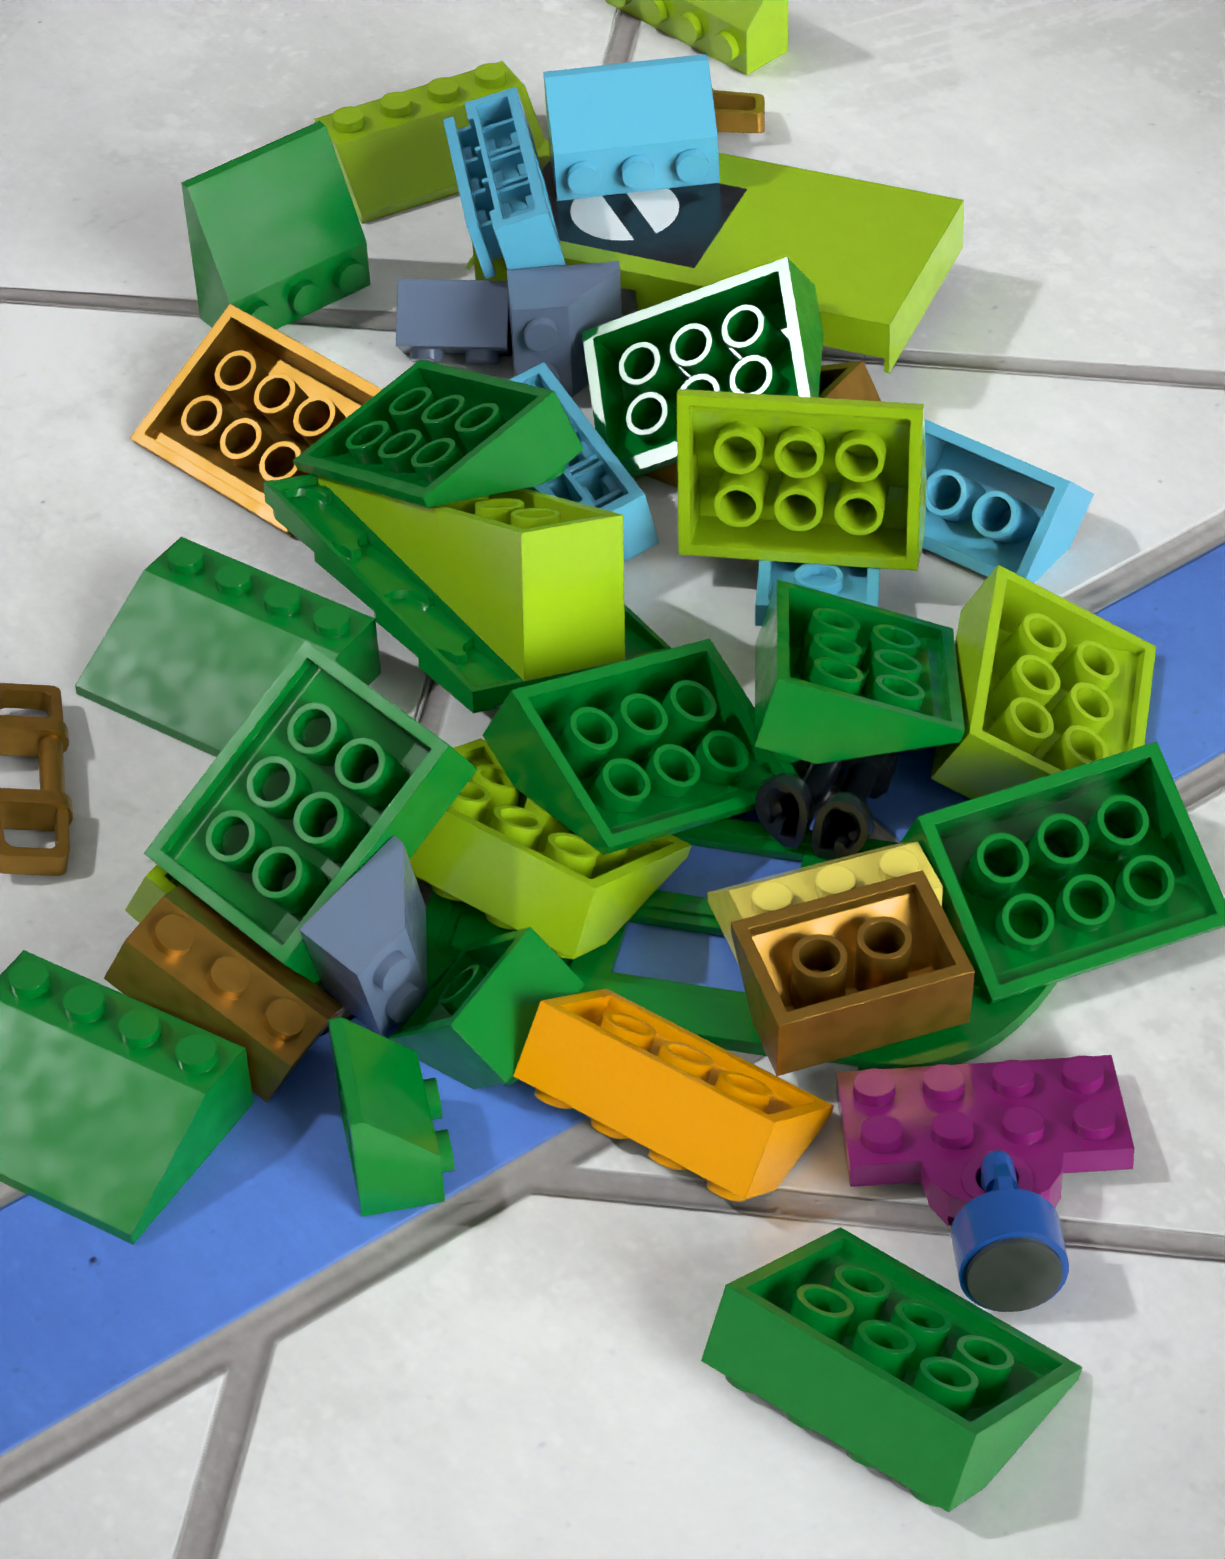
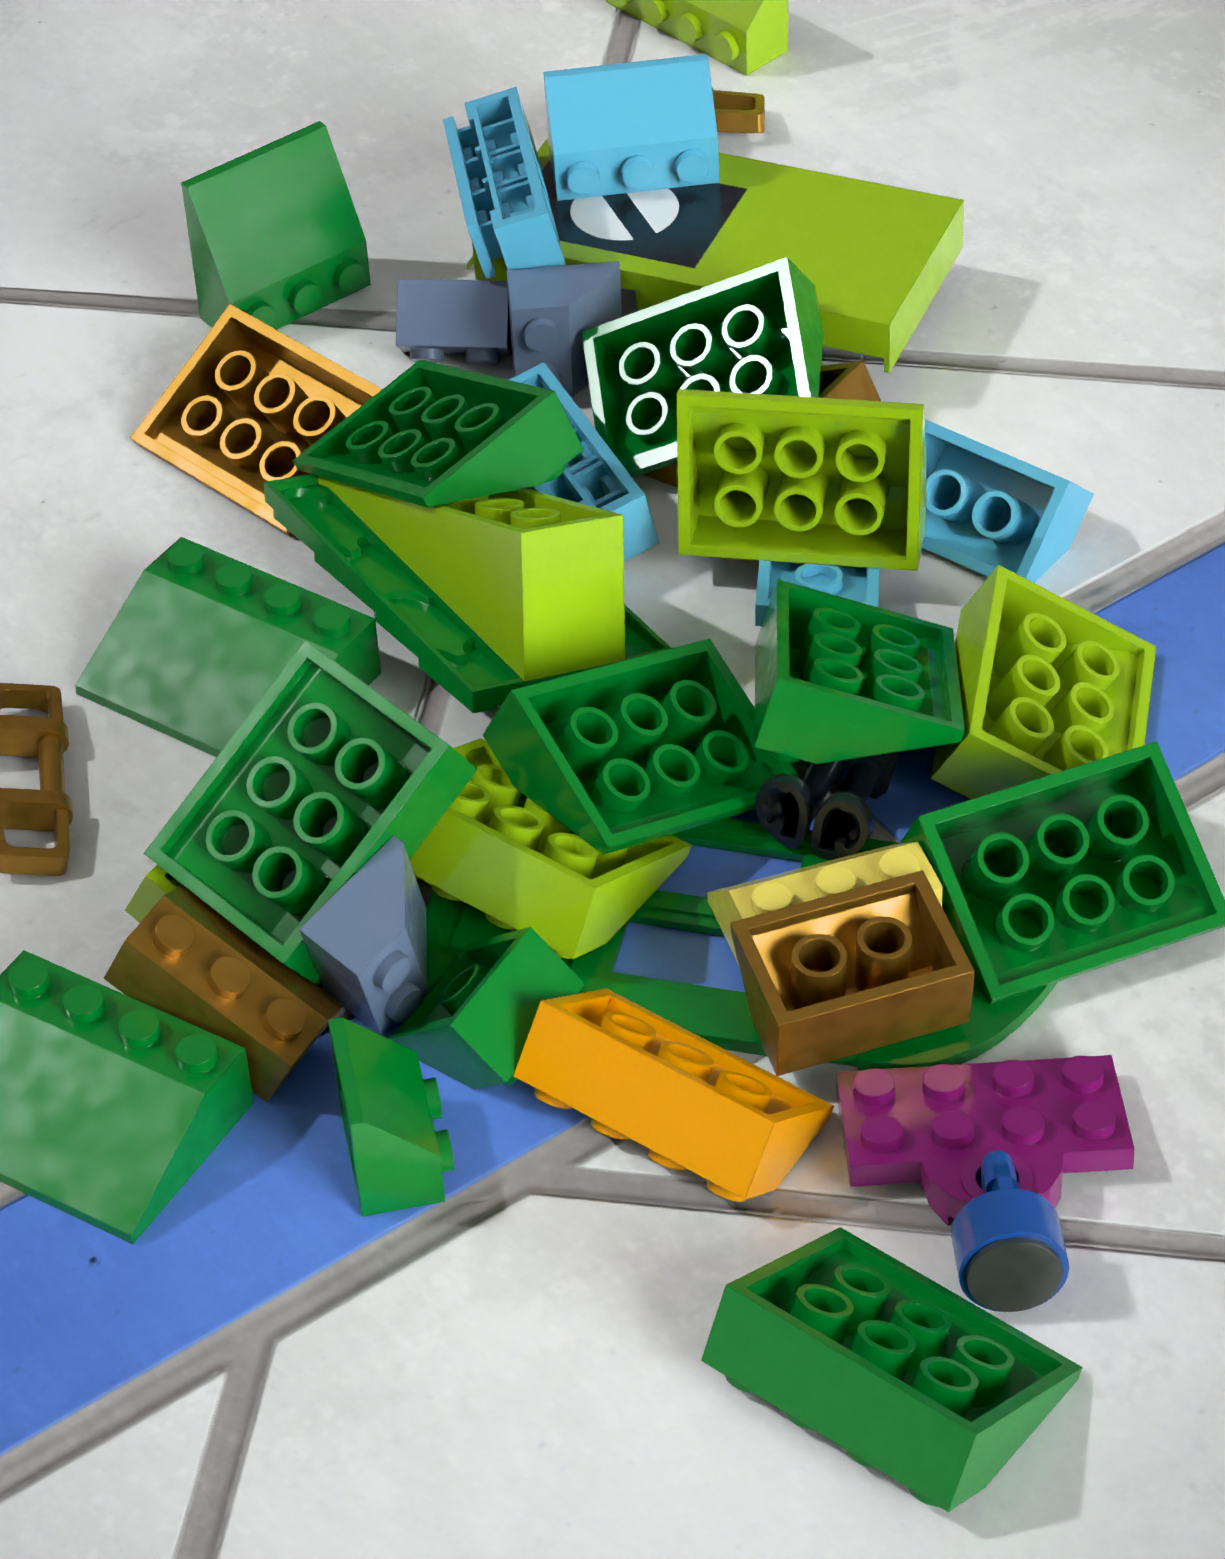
(398, 147): lime slope -> none

